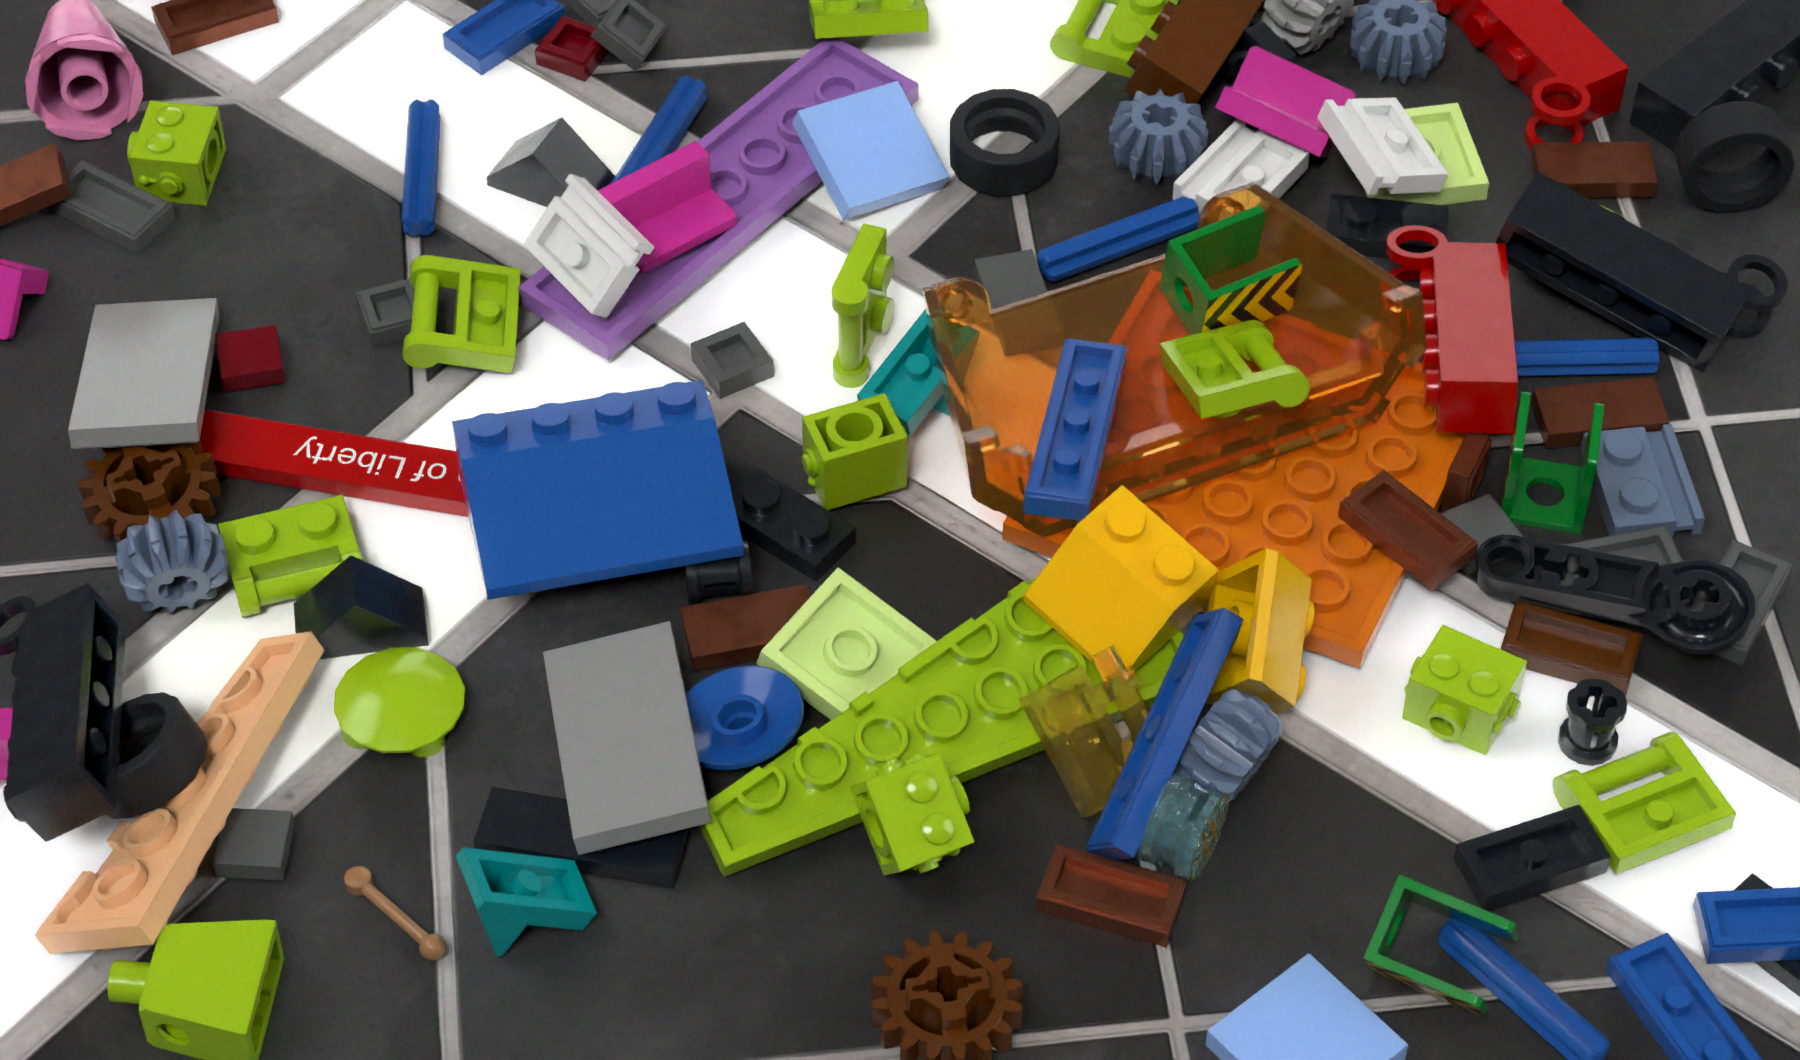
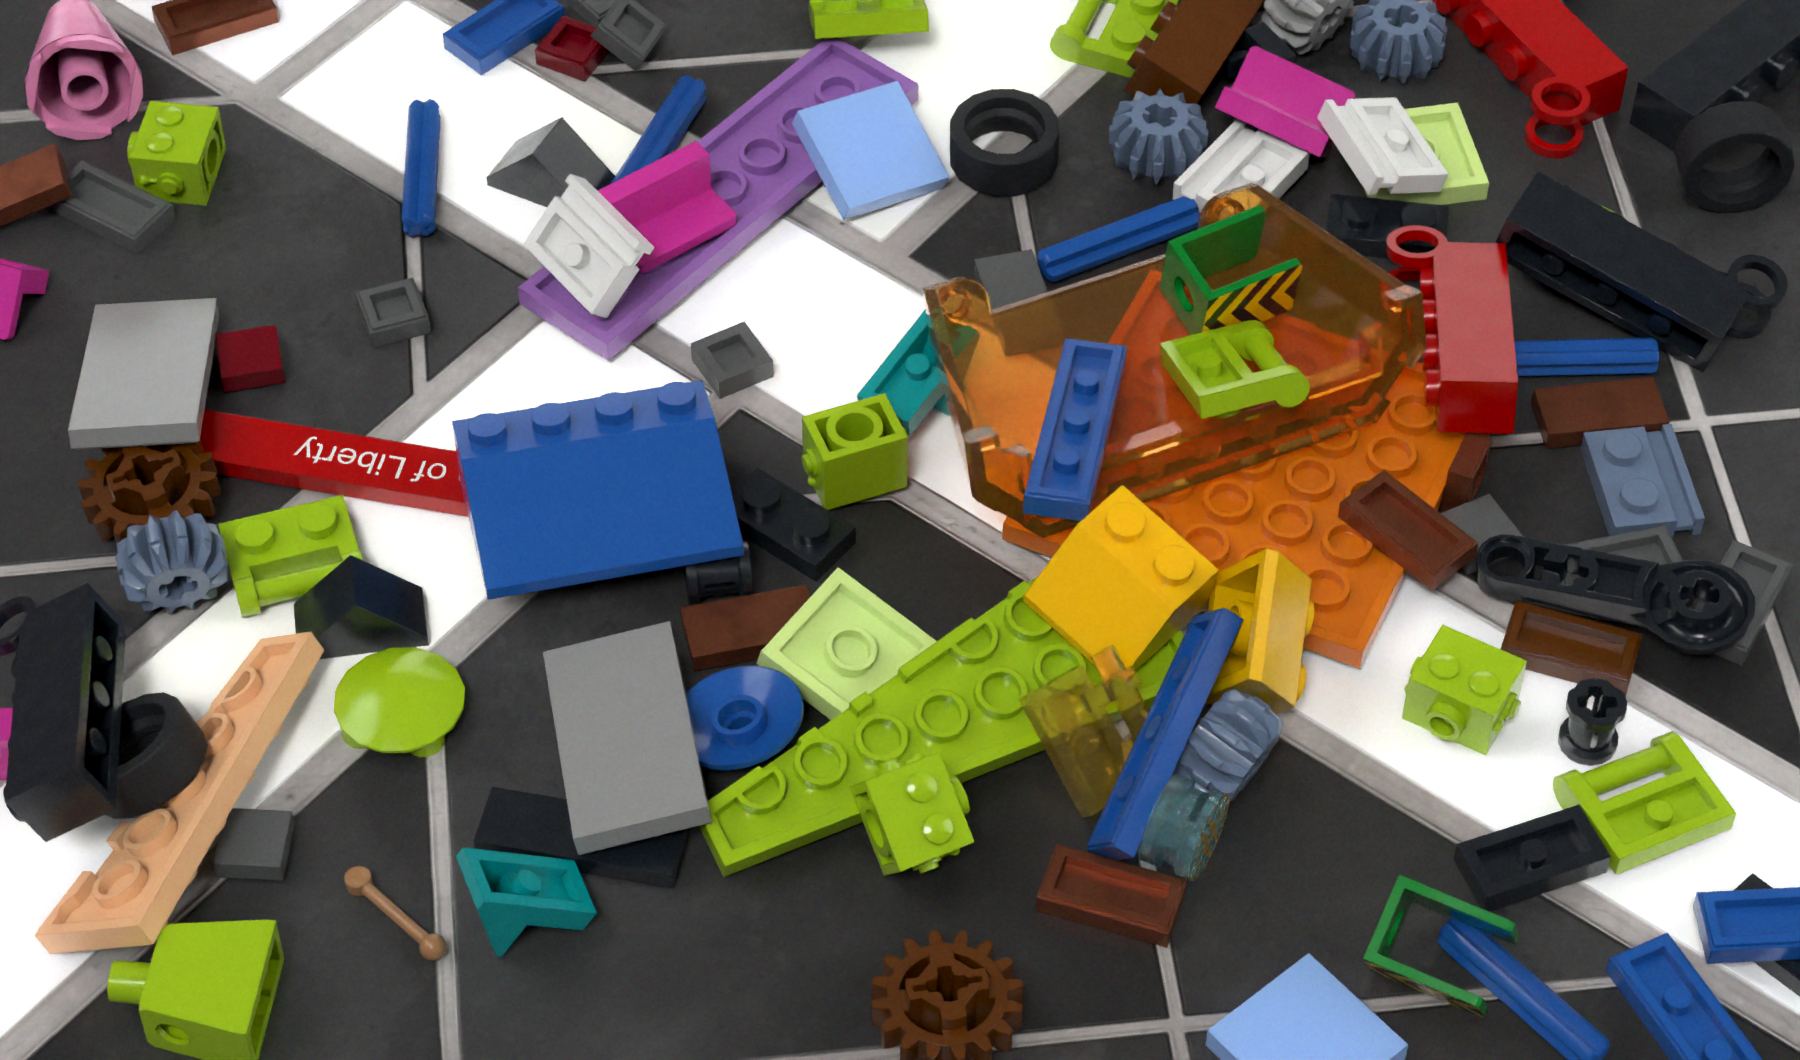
(482, 320): lime plate -> none
(861, 304): lime plate -> none
(1571, 480): green piece -> none
(1599, 167): copper tile -> none

